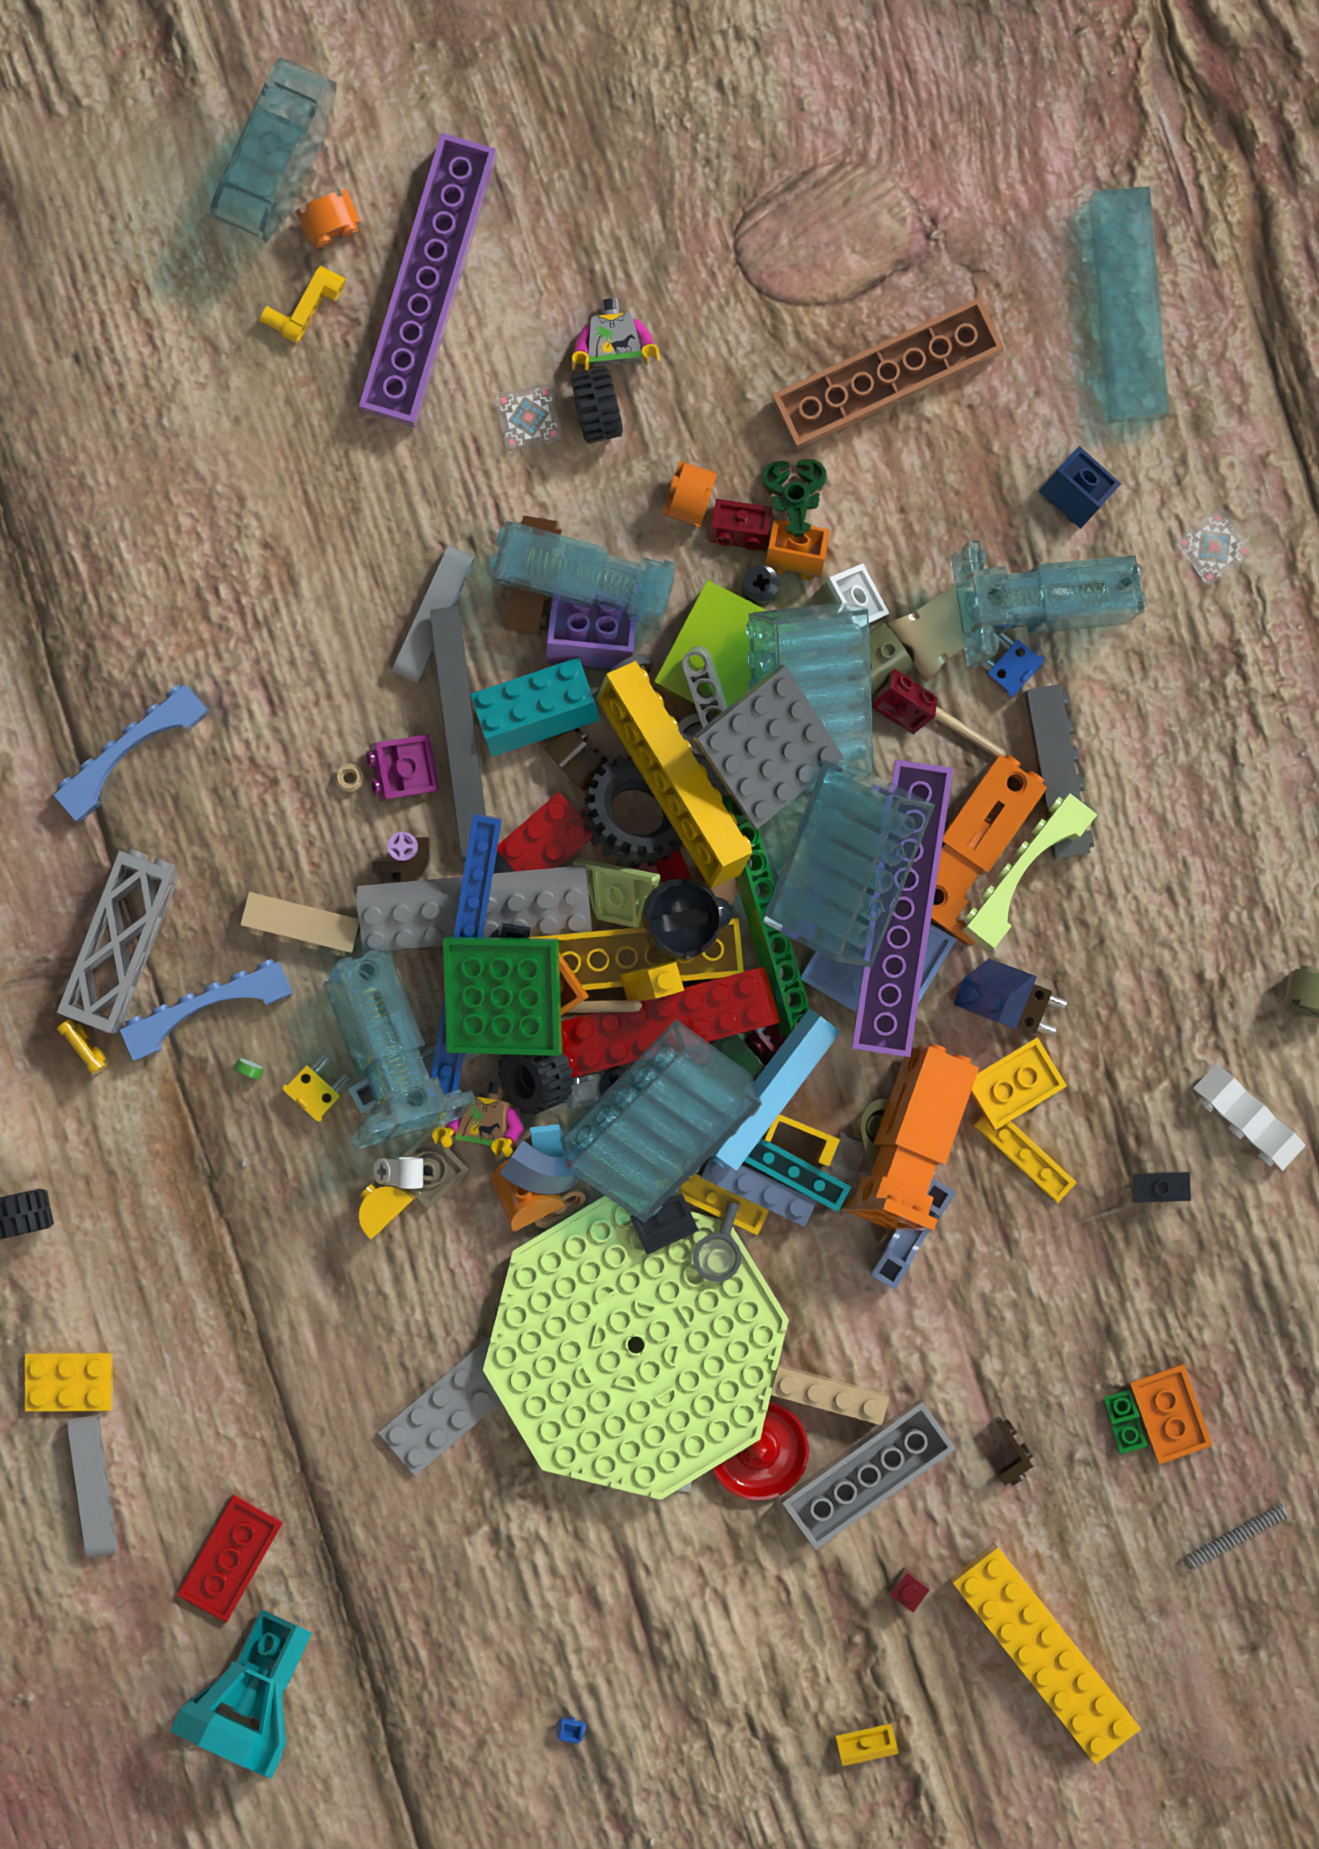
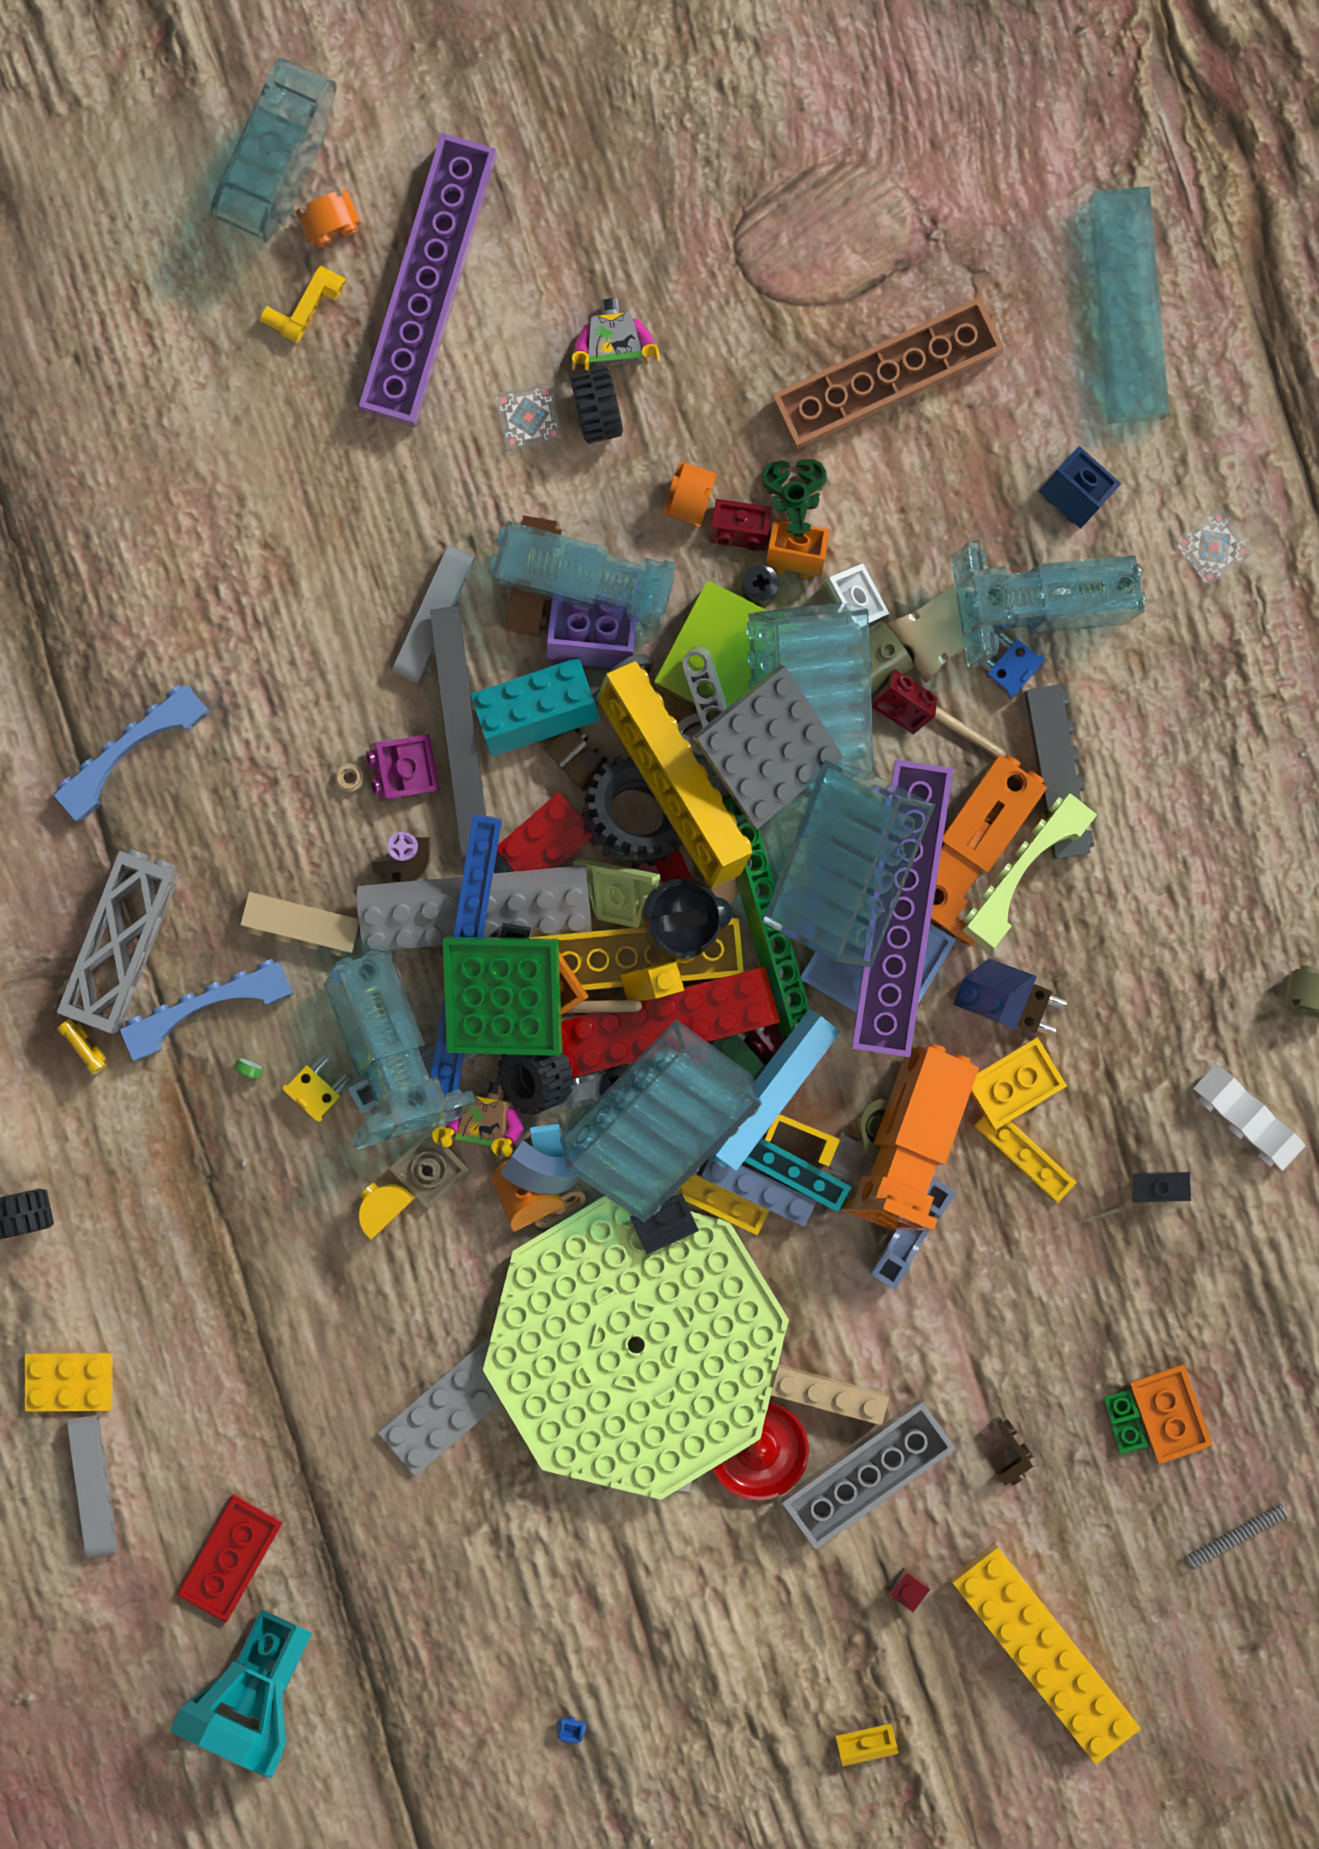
(402, 1172): white piece -> none
(717, 1254): piece -> none

